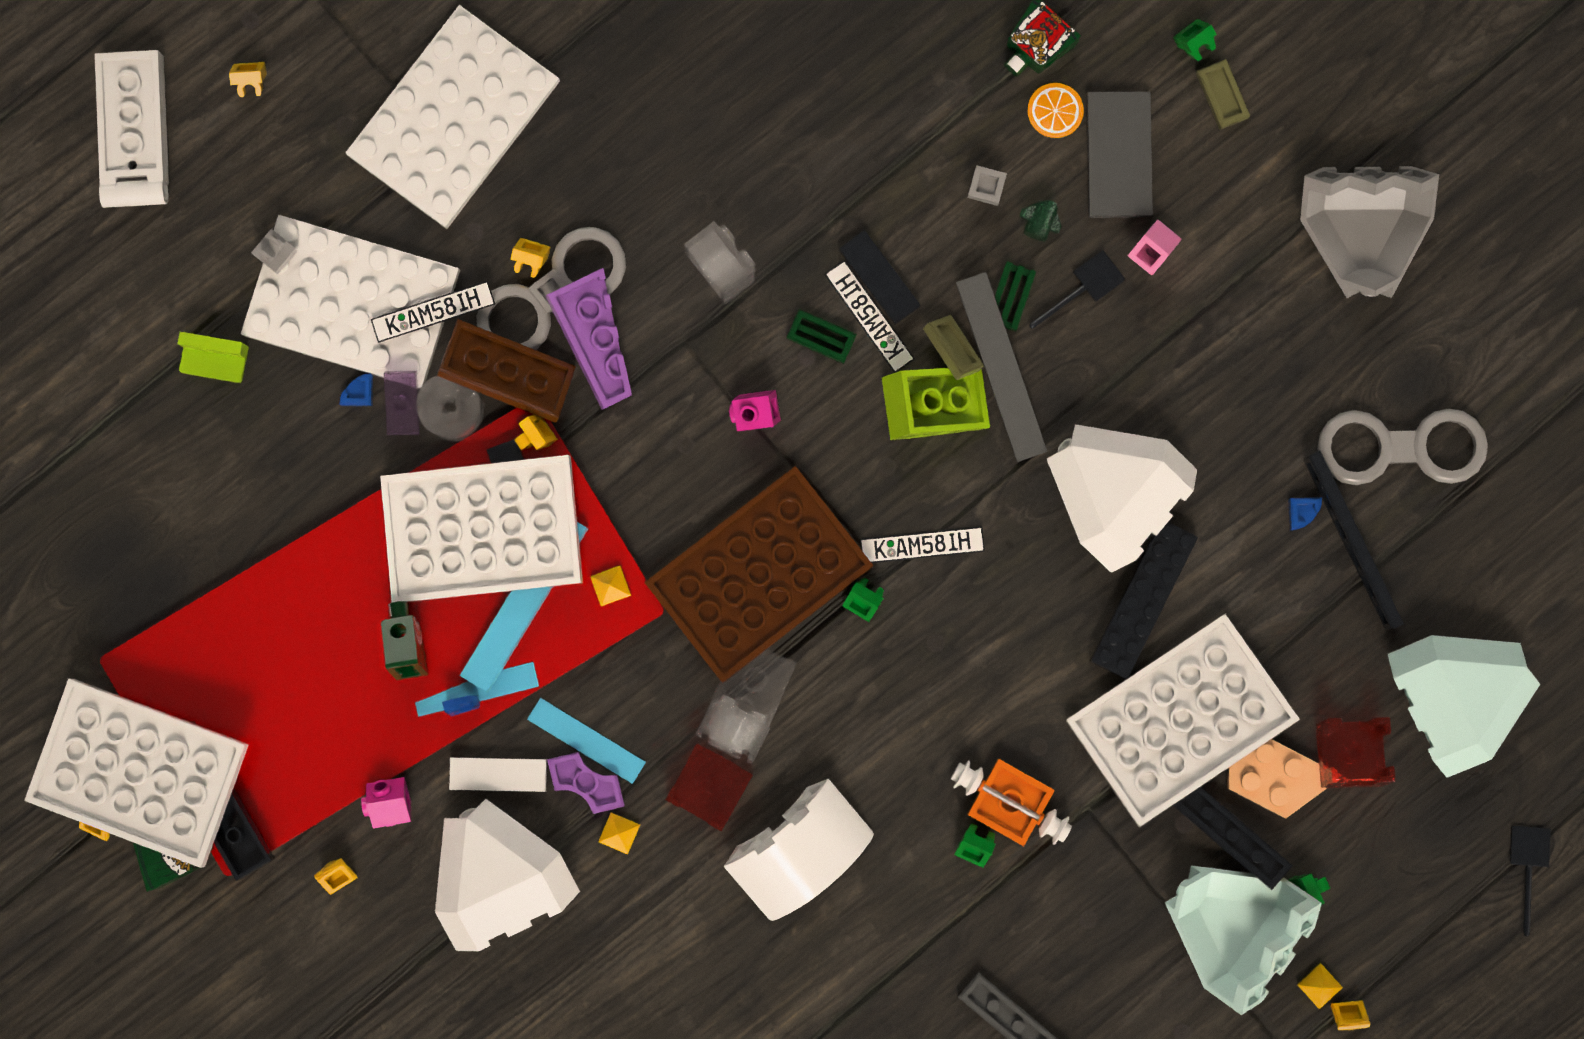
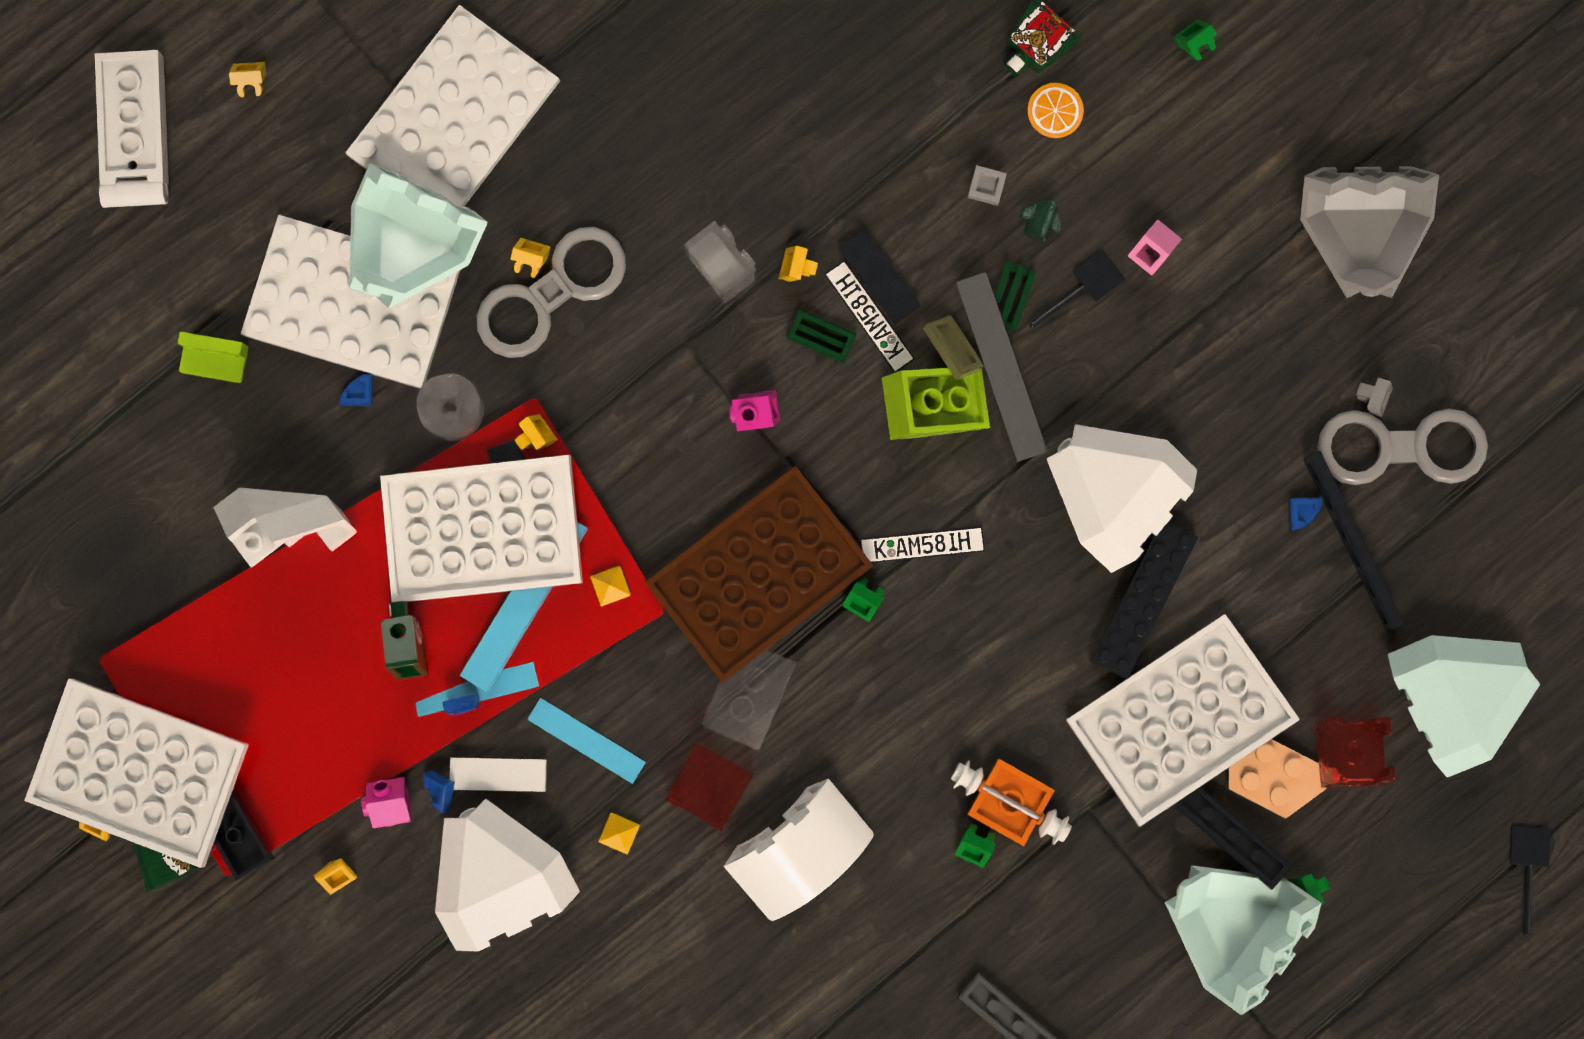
(266, 519): none -> white panel
(274, 251): light grey tile -> none
(401, 402): clear purple plate -> none
(406, 237): none -> light aqua panel
(432, 311): sticker -> none
(440, 790): none -> blue tile
(506, 370): reddish brown tile -> none
(572, 774): medium lavender tile -> none
(589, 327): medium lavender wing -> none
(734, 729): clear brick -> none
(795, 264): none -> yellow tile
(1119, 154): dark grey tile -> none
(1222, 94): olive tile -> none
(1319, 986): yellow slope -> none
(1350, 1015): yellow slope -> none
(1375, 396): none -> light grey tile

